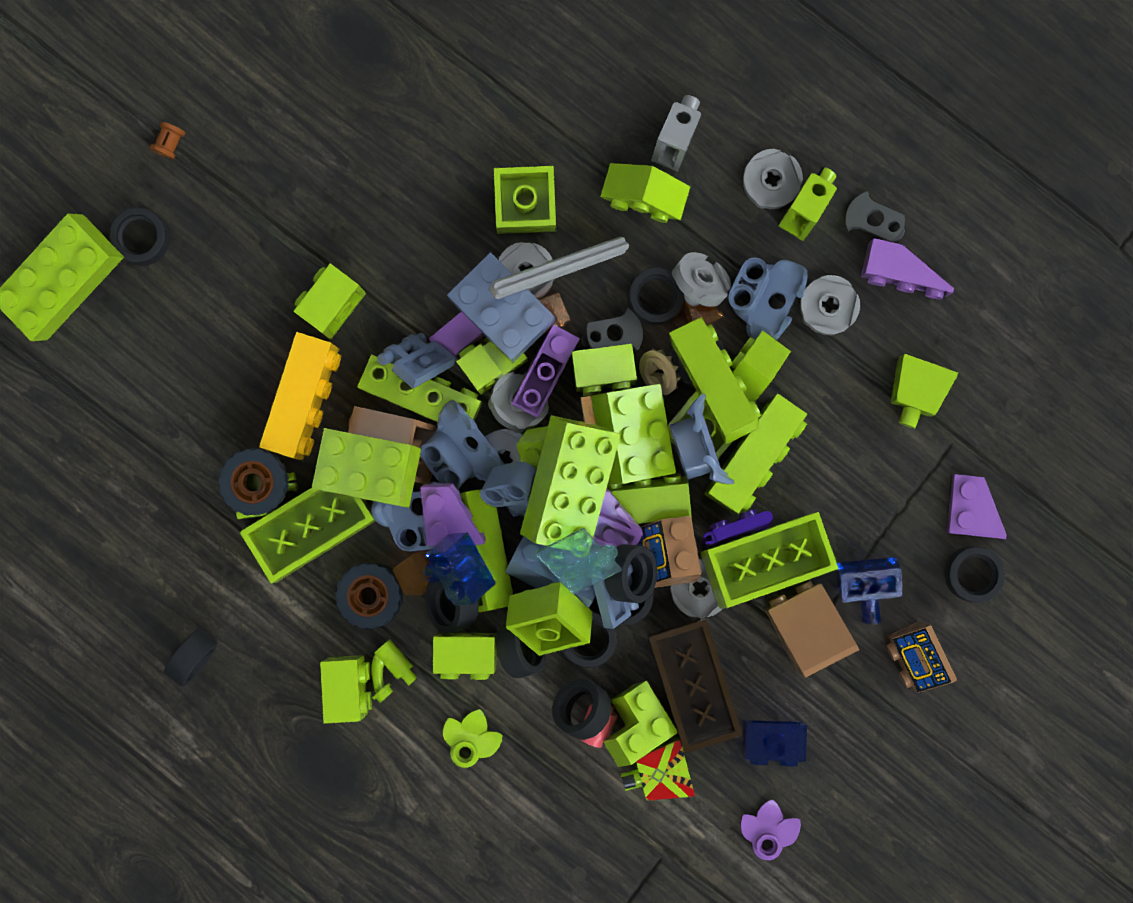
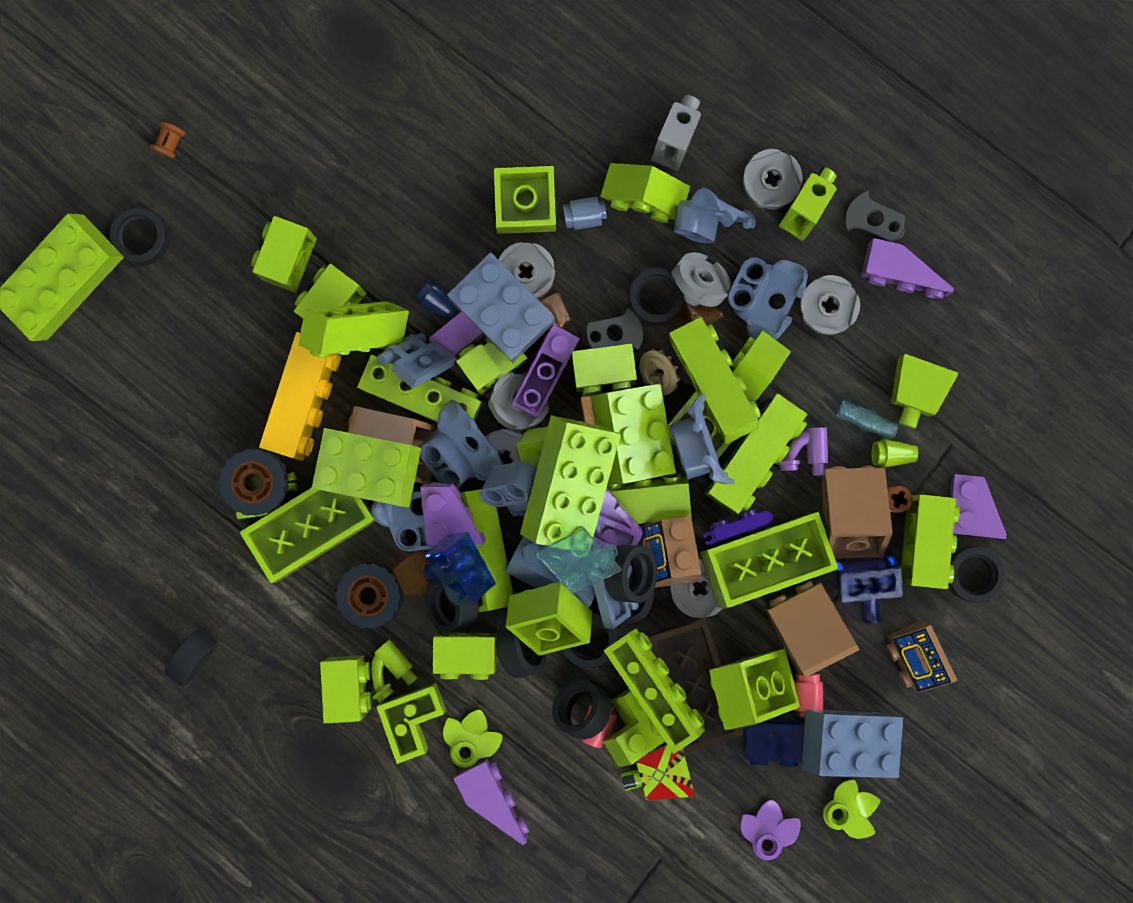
(283, 253): none -> lime brick
(352, 328): none -> lime brick
(402, 719): none -> lime brick
(435, 298): none -> dark blue cone
(485, 795): none -> medium lavender slope
(557, 268): light grey axle -> none
(584, 213): none -> sand blue brick
(655, 691): none -> lime brick
(699, 217): none -> sand blue piece
(754, 689): none -> lime brick
(809, 693): none -> coral brick
(816, 451): none -> medium lavender plant
(852, 743): none -> sand blue brick
(855, 810): none -> lime plate
(856, 511): none -> medium nougat slope
(867, 420): none -> clear light blue pin
(893, 453): none -> lime cone
(904, 495): none -> dark orange bush
(929, 541): none -> lime brick

